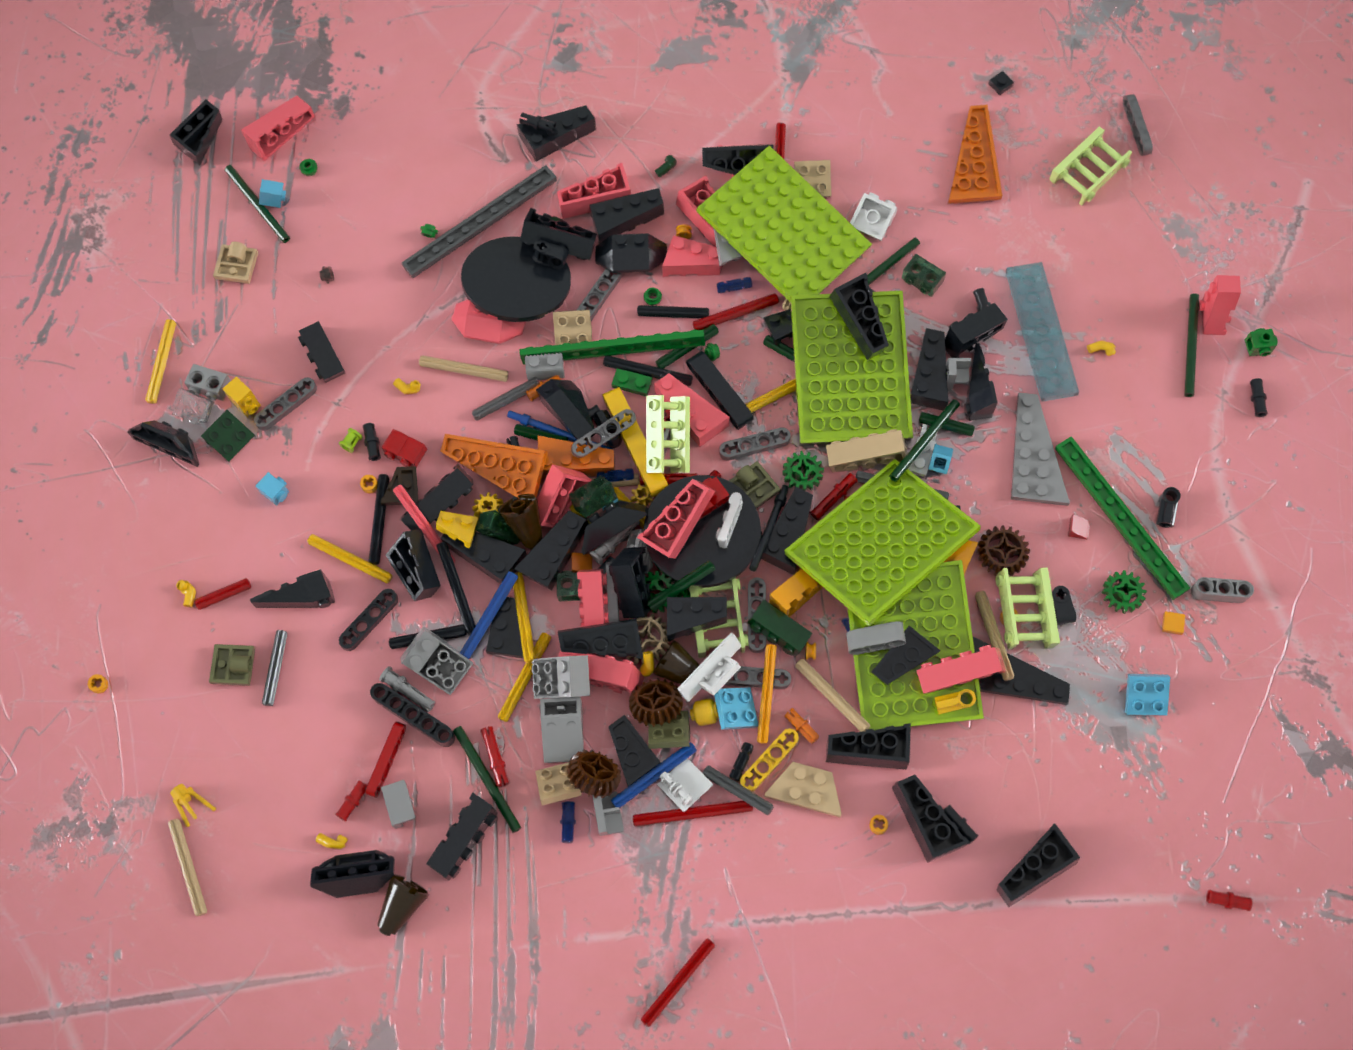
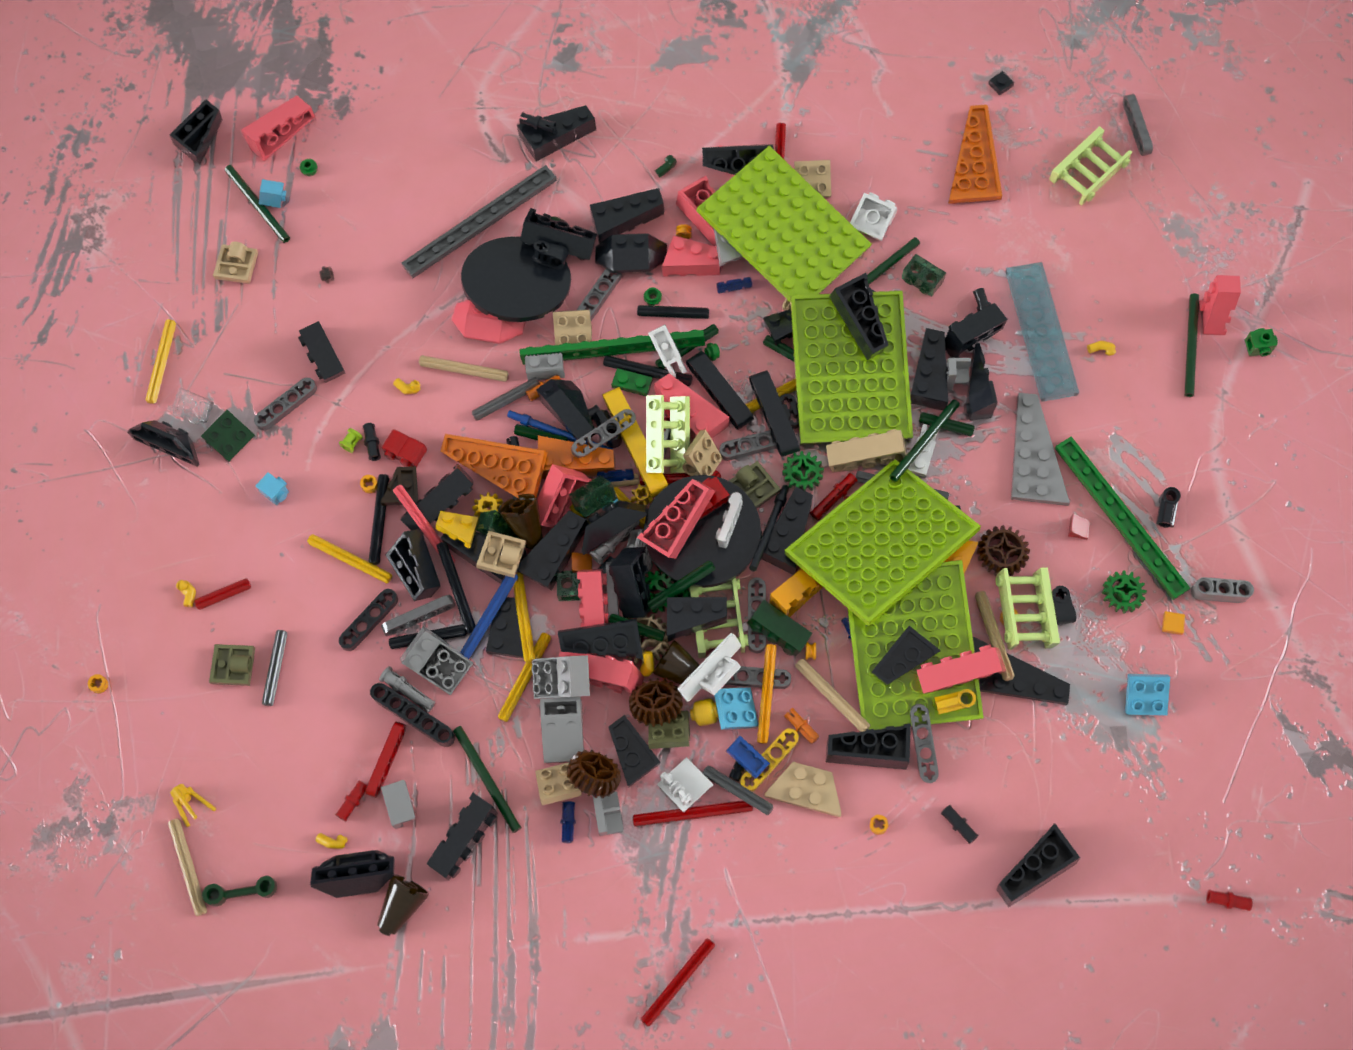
(209, 380): light grey brick -> none
(241, 397): yellow brick -> none
(265, 887): none -> dark green piece
(309, 591): black wedge -> none
(418, 615): none -> flat silver beam
(428, 231): green plate -> none
(497, 764): red pin -> none
(501, 554): none -> tan plate
(577, 198): coral wedge -> none
(644, 630): none -> dark green axle
(653, 775): blue axle -> none
(666, 349): none -> white hinge
(701, 456): none -> tan plate
(736, 312): red axle -> none
(747, 757): none -> blue plate
(774, 413): none -> black beam
(793, 409): none -> black beam
(875, 638): light grey beam -> none
(924, 743): none -> flat silver beam
(927, 819): black wedge -> none
(940, 459): medium azure brick -> none
(1258, 397): black pin -> none

